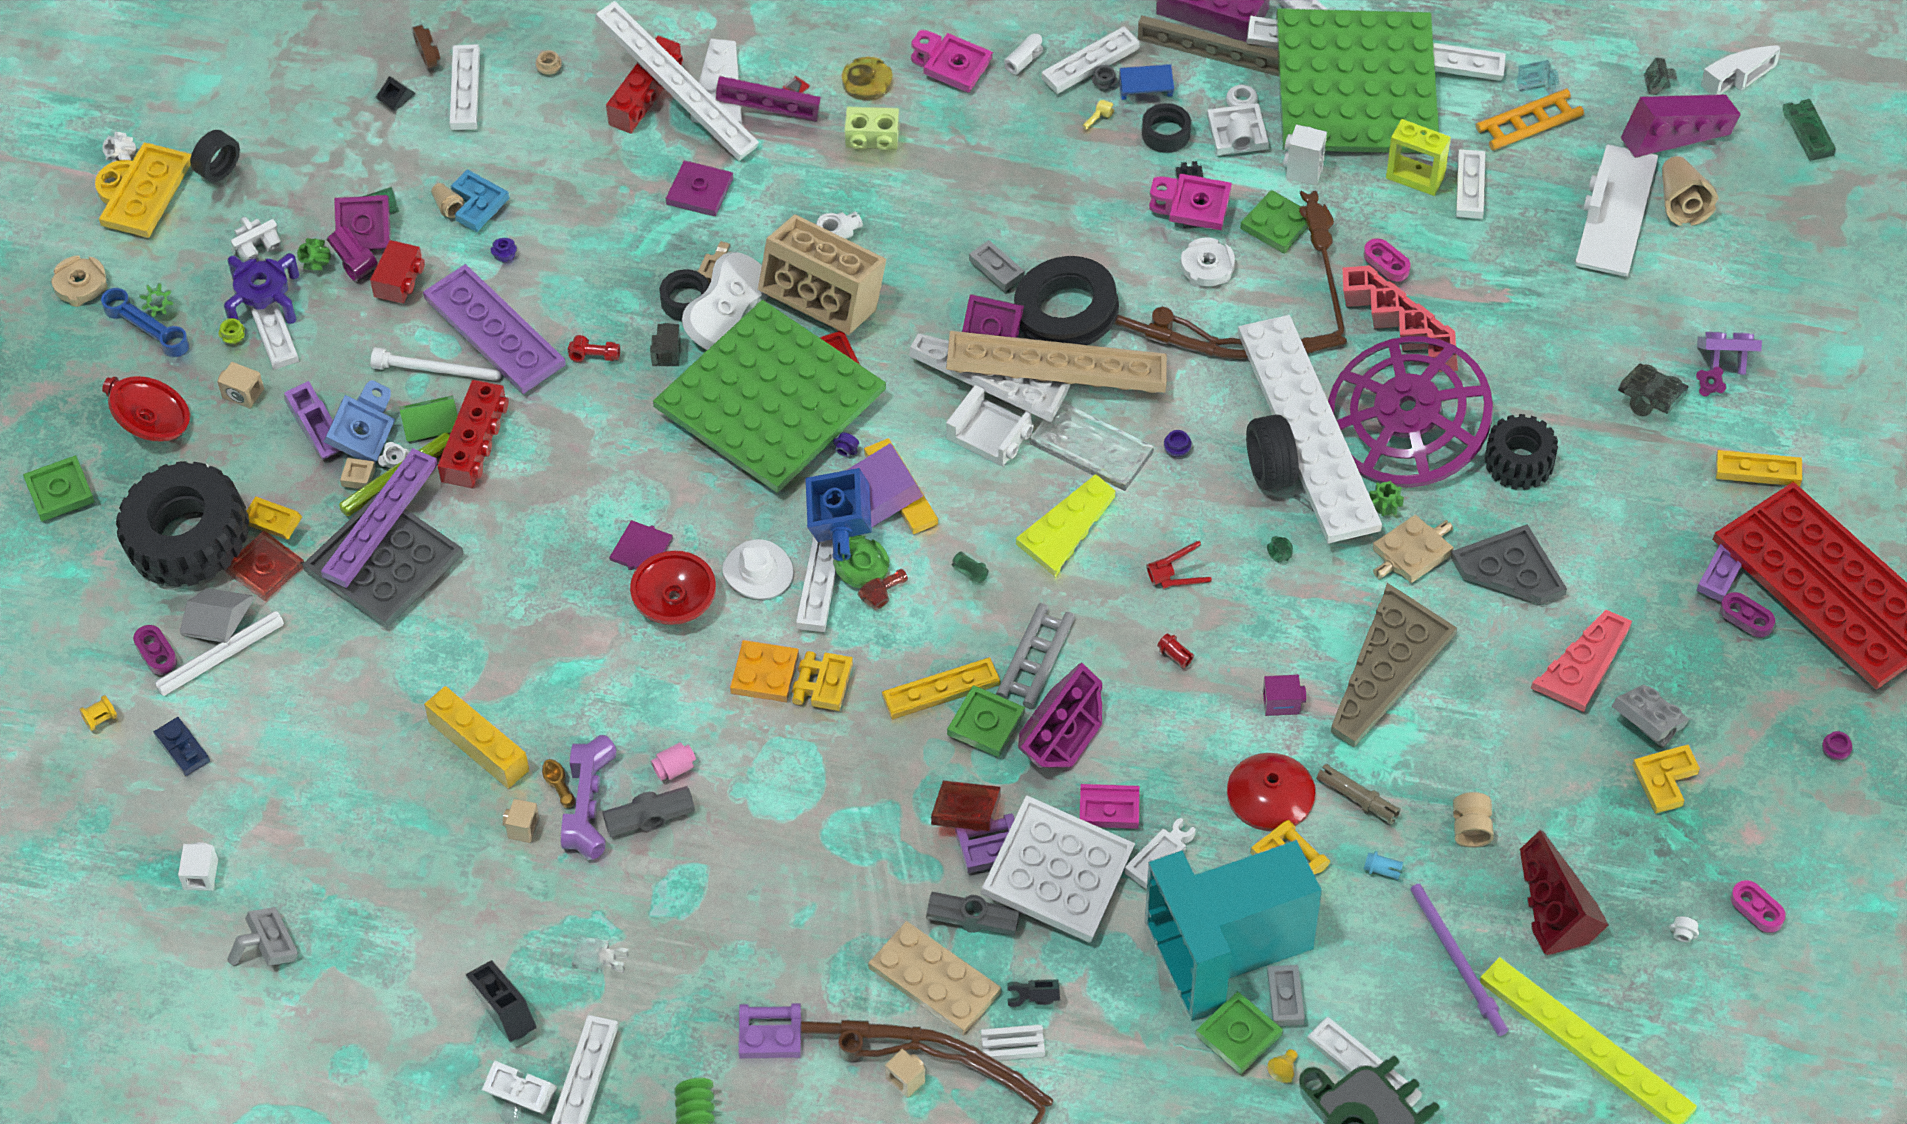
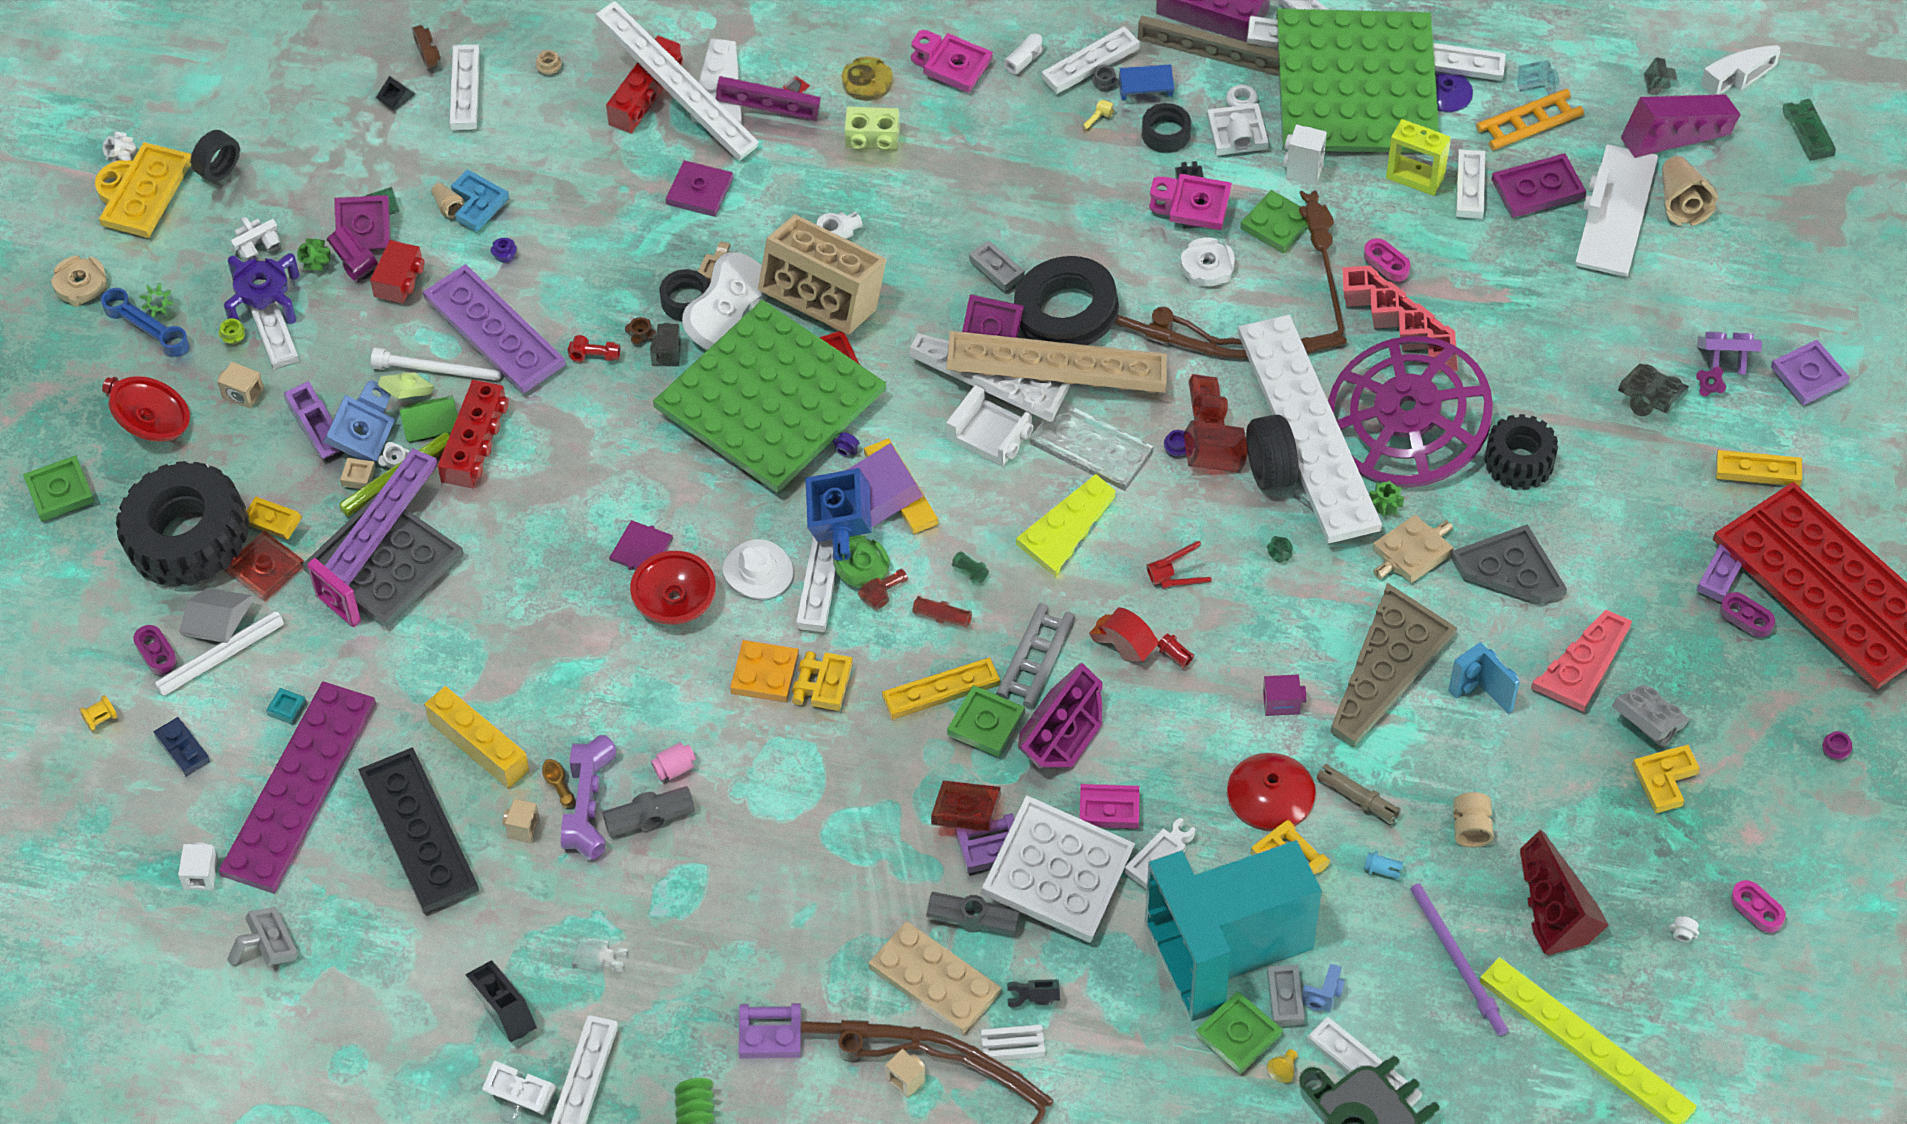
(286, 706): none -> teal tile
(297, 787): none -> magenta plate
(334, 592): none -> dark pink plate
(405, 385): none -> yellowish green plate
(418, 830): none -> black plate
(639, 324): none -> reddish brown plate
(942, 612): none -> clear red pin
(1127, 633): none -> red brick
(1207, 438): none -> clear red plate
(1323, 998): none -> medium blue bracket
(1452, 92): none -> dark purple dish
(1483, 668): none -> dark azure bracket
(1538, 185): none -> magenta plate
(1810, 372): none -> medium lavender plate

